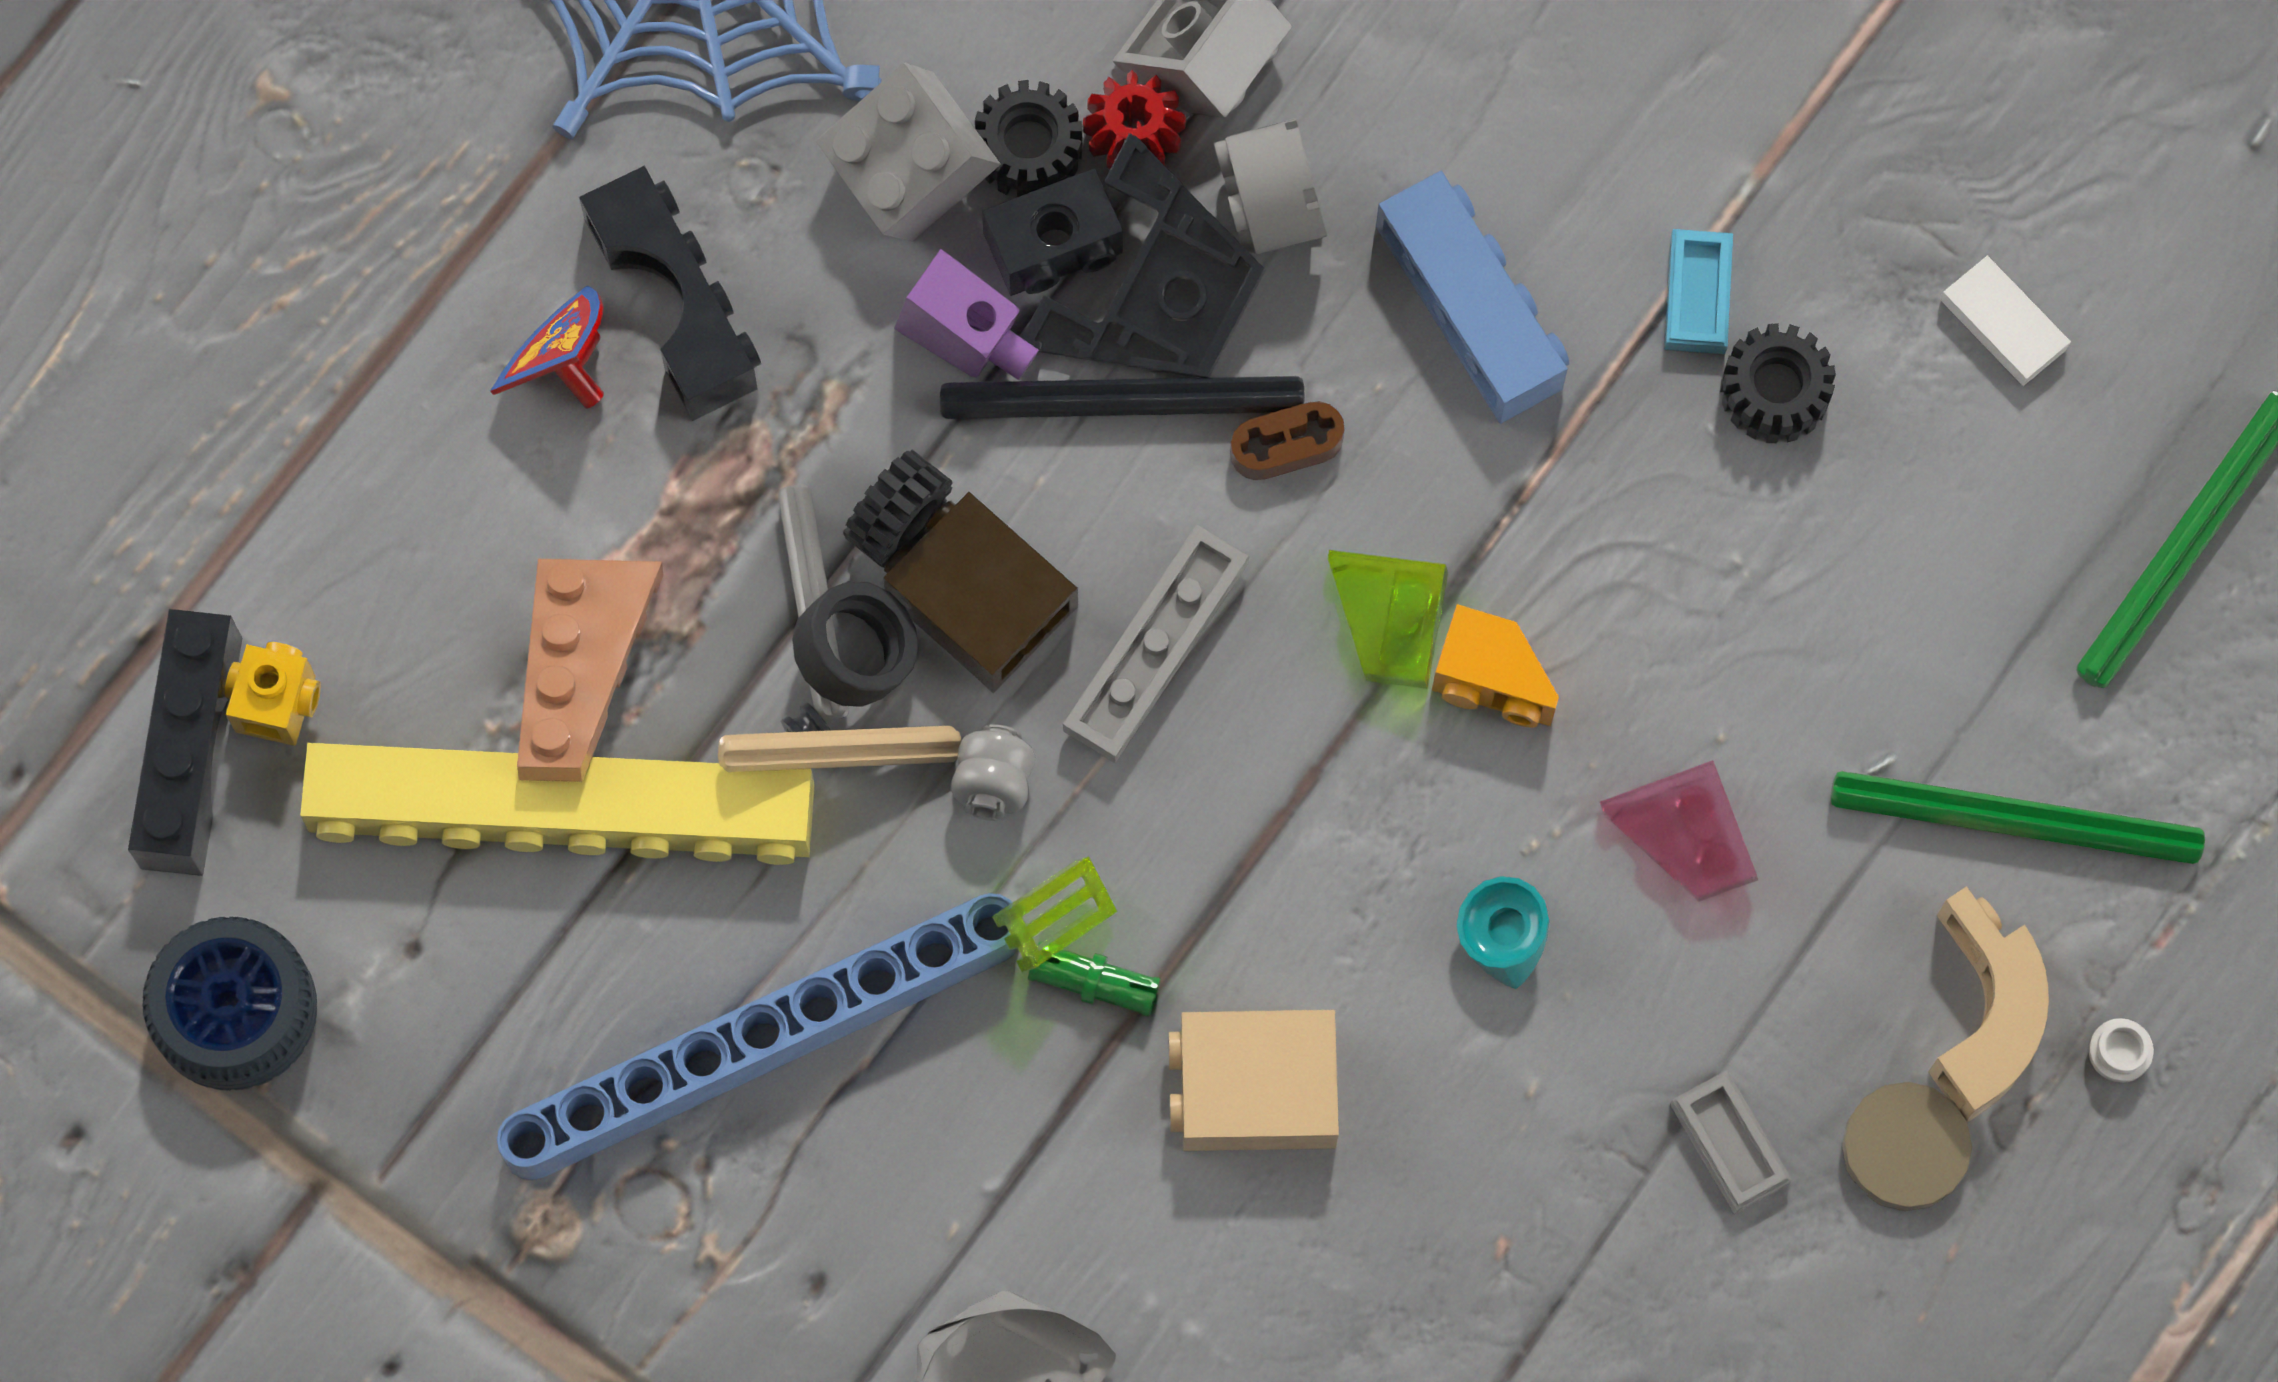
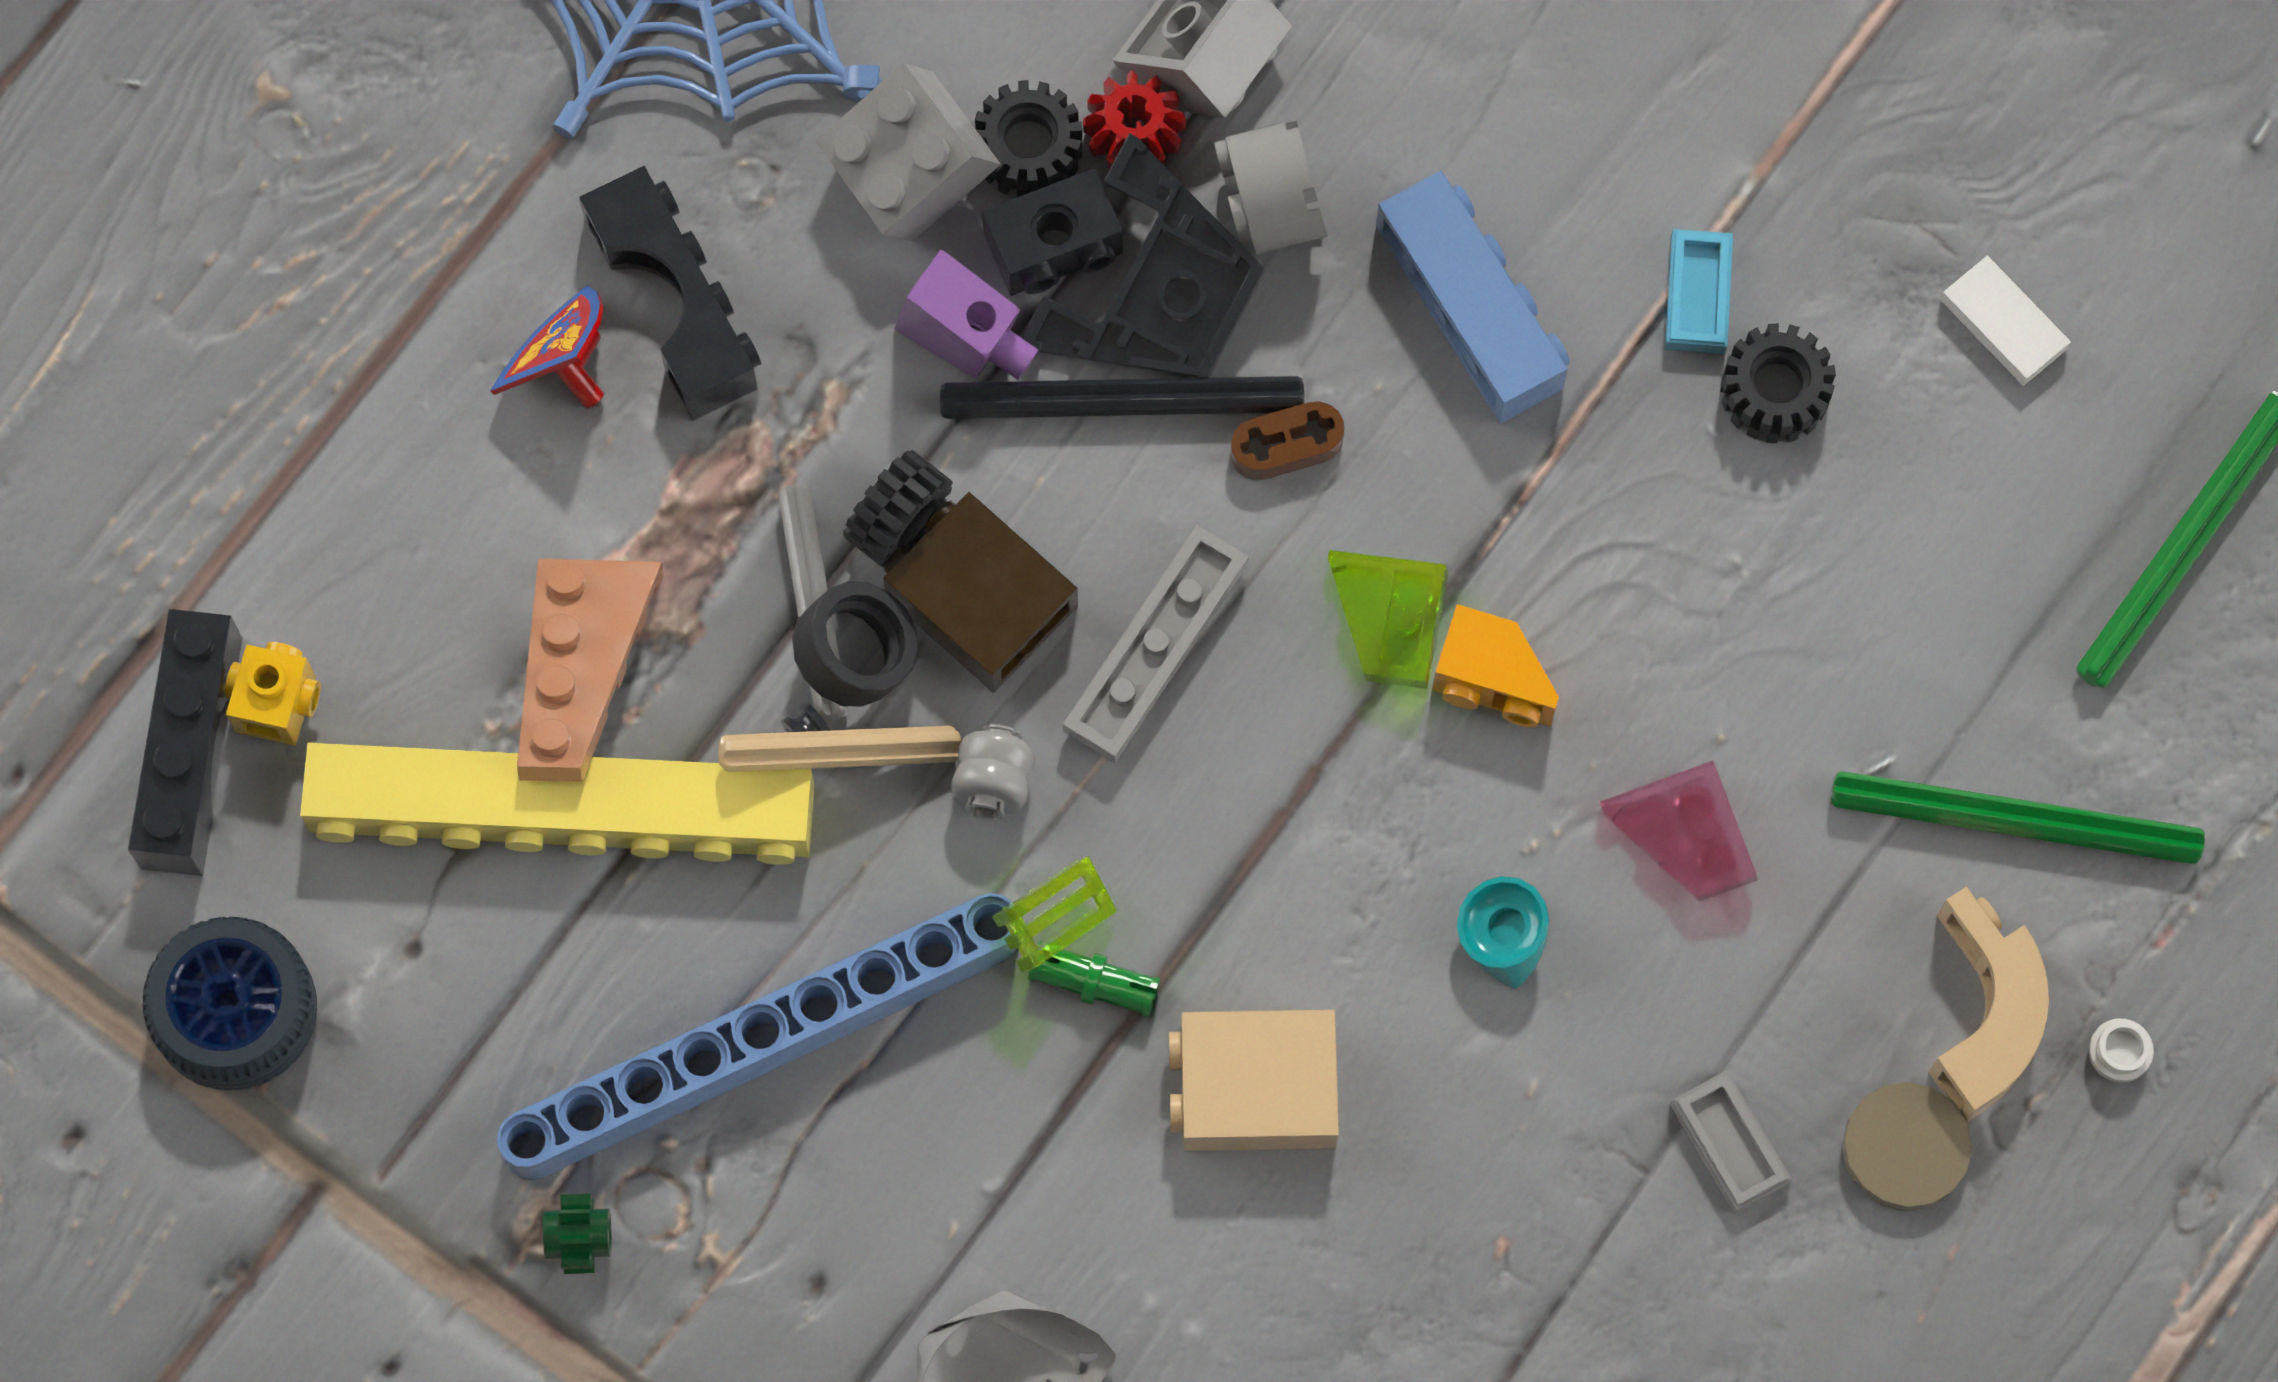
(577, 1233): none -> dark green gear

